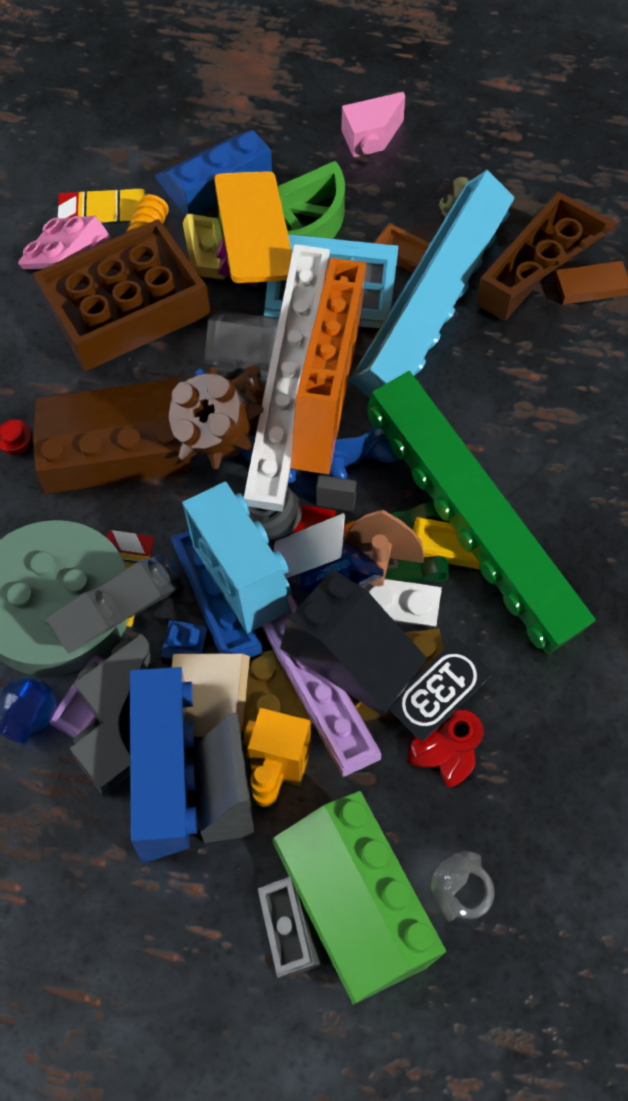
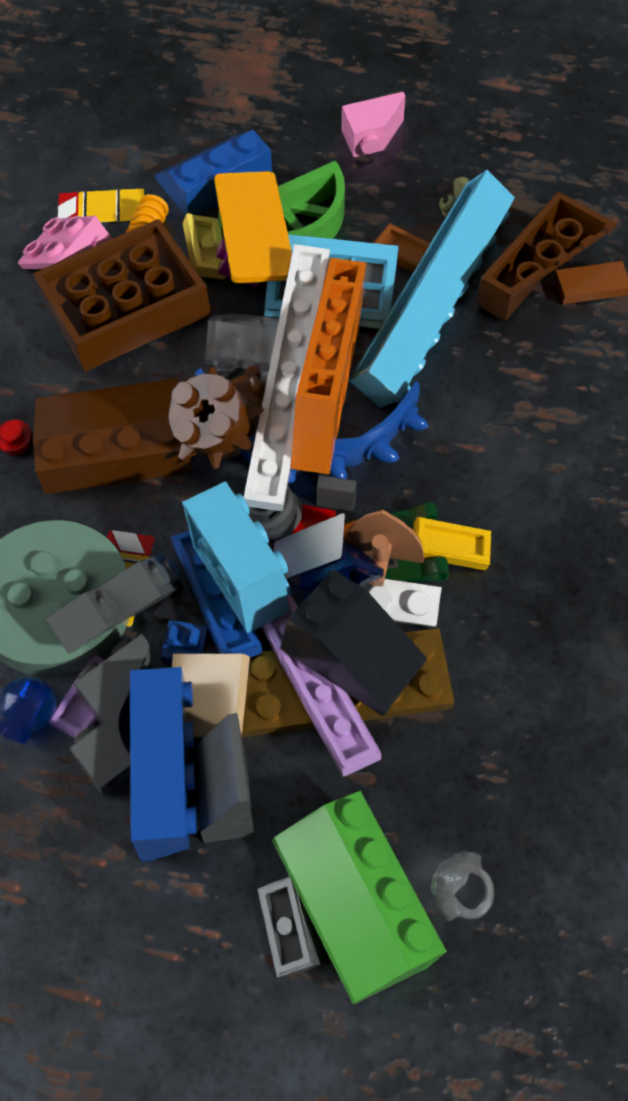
(277, 753): light orange brick -> none
(440, 690): black sticker -> none
(448, 751): red plate -> none
(479, 513): green brick -> none

